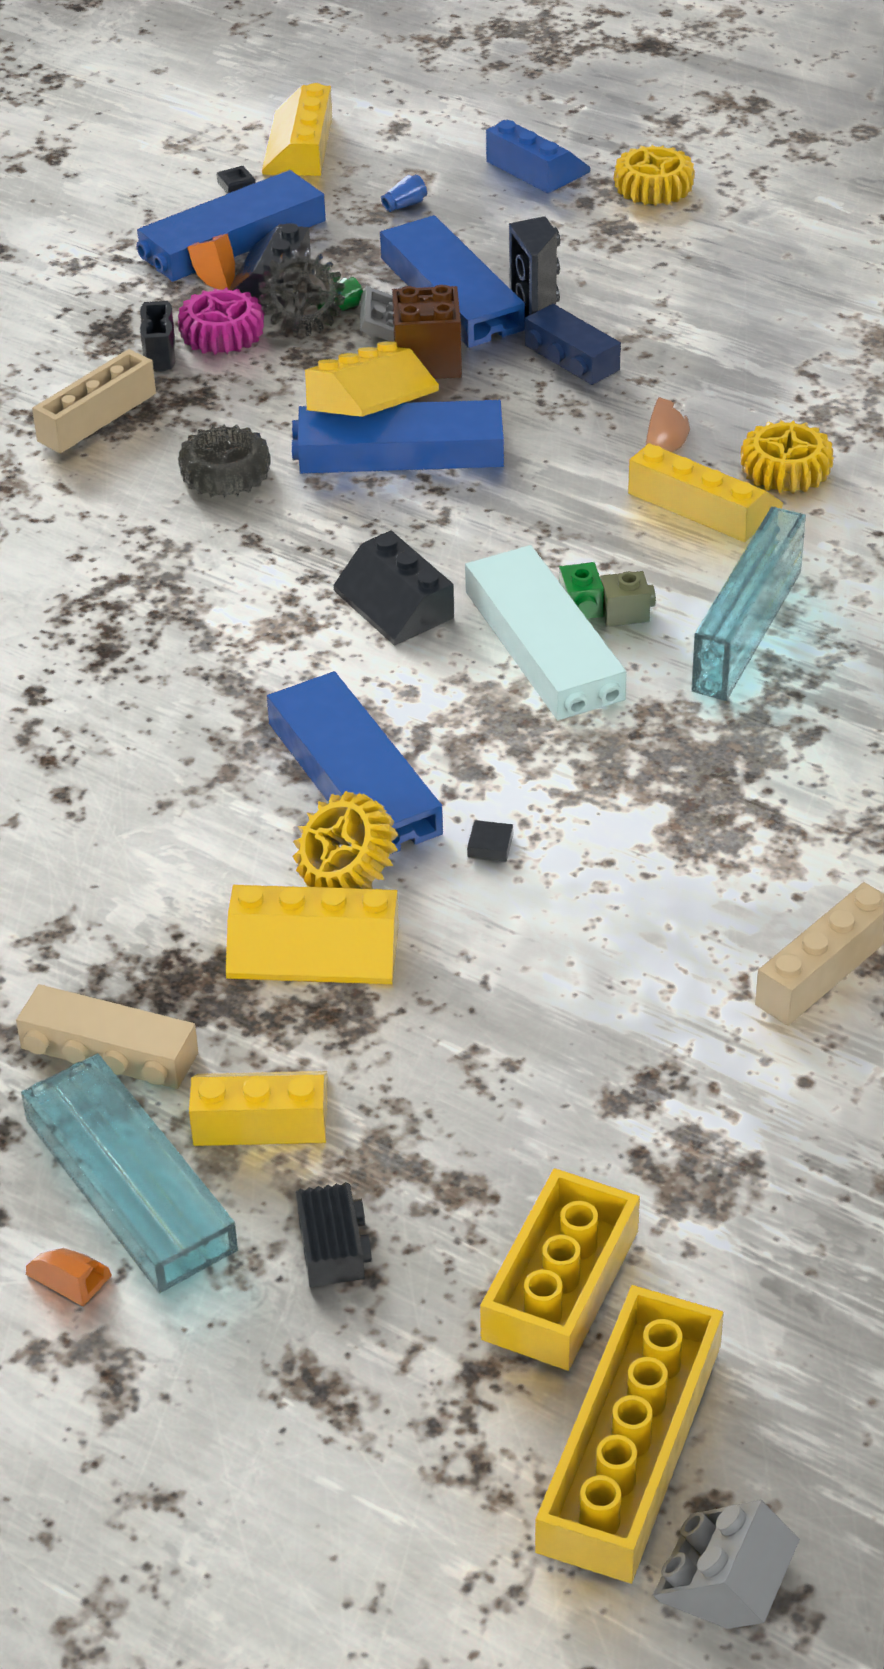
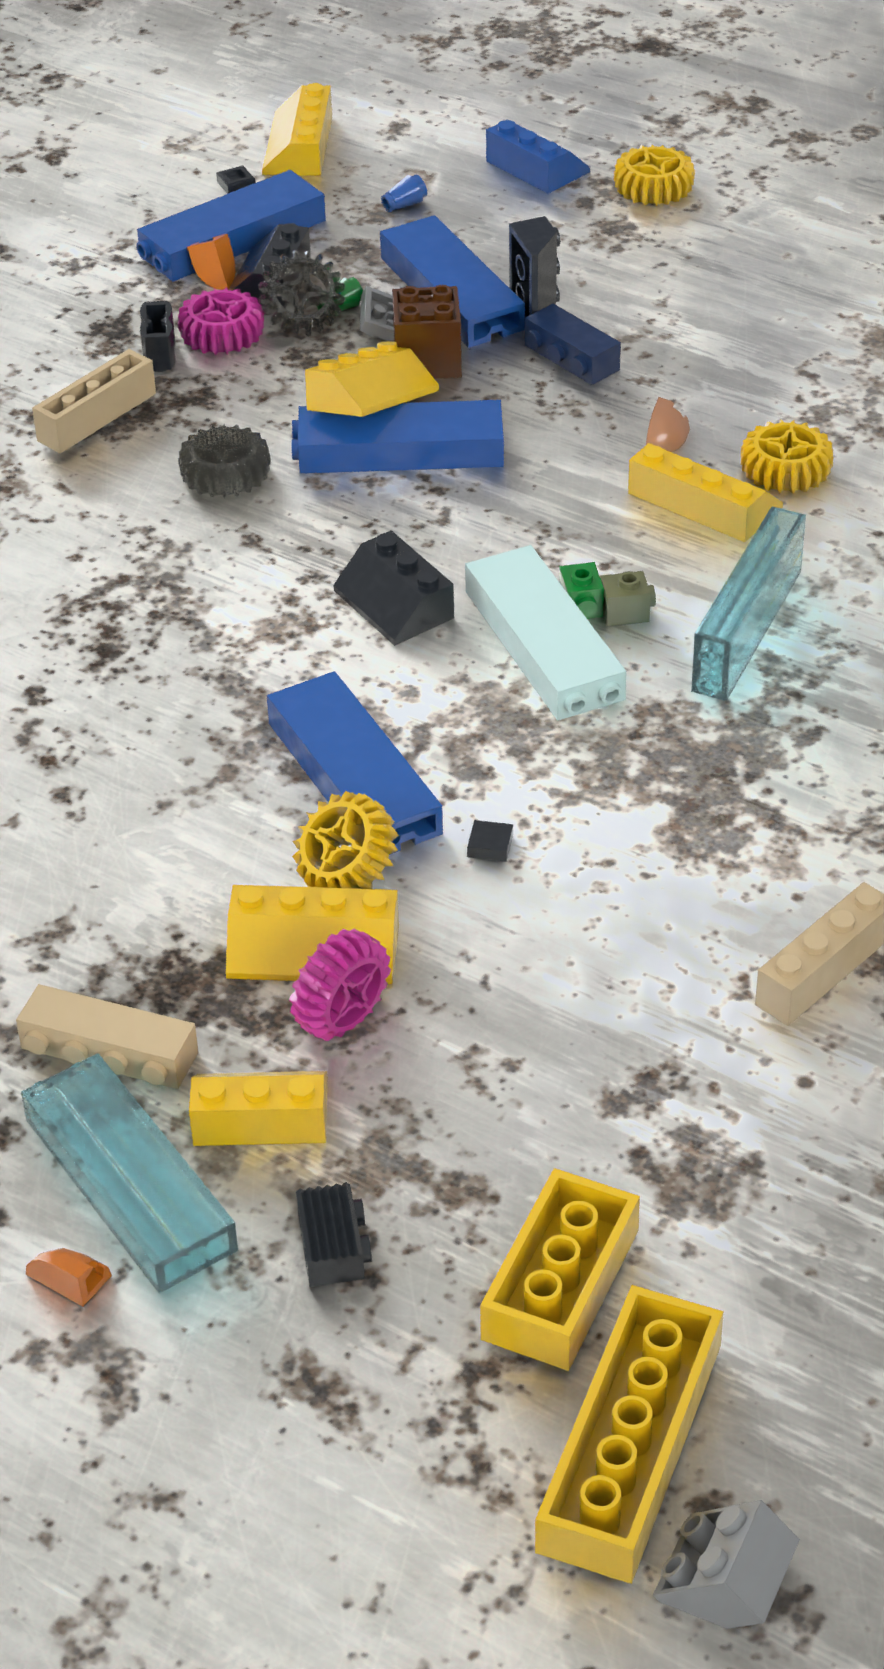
(340, 984): none -> dark pink gear

